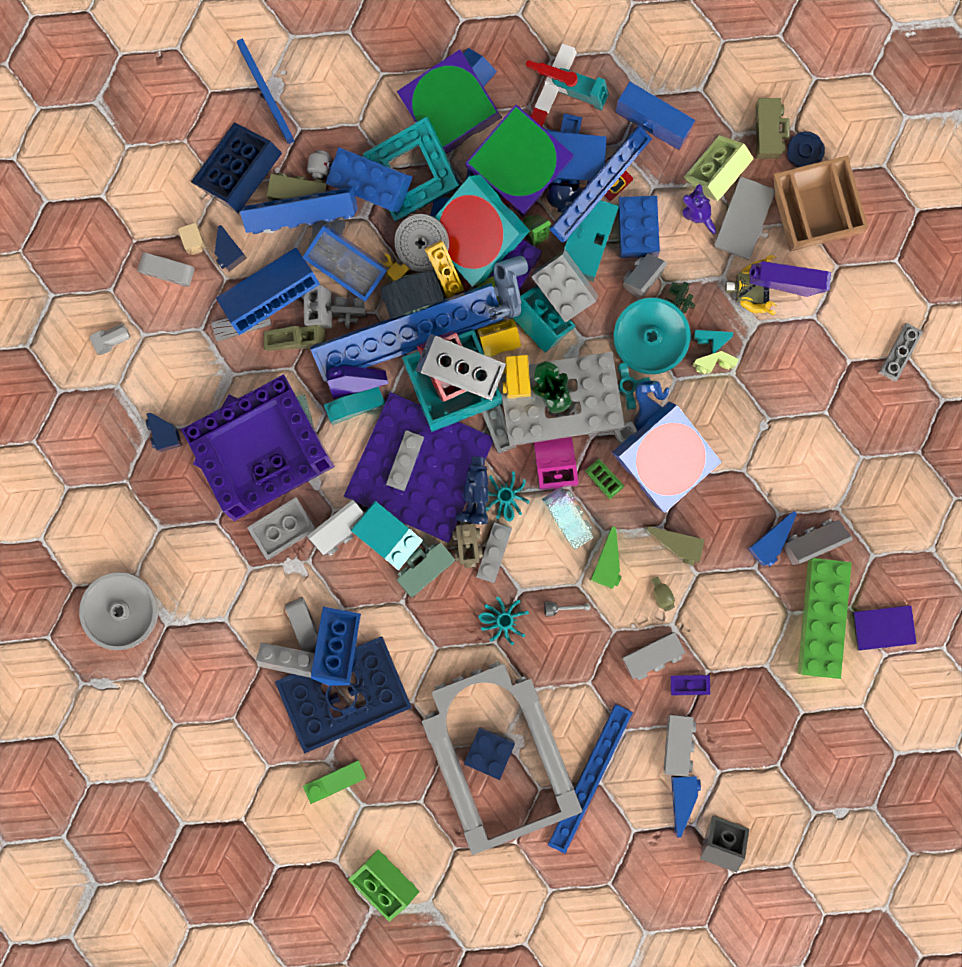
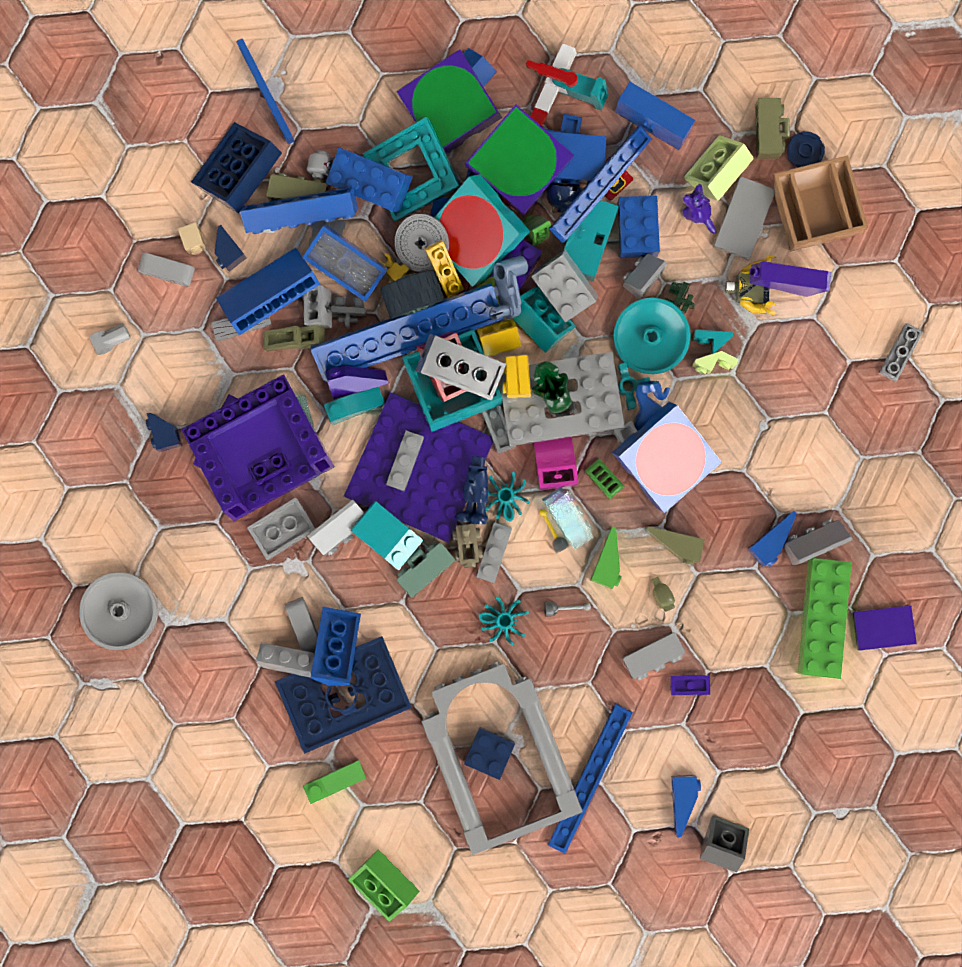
(559, 543): none -> hinge
(679, 745): light grey brick -> none

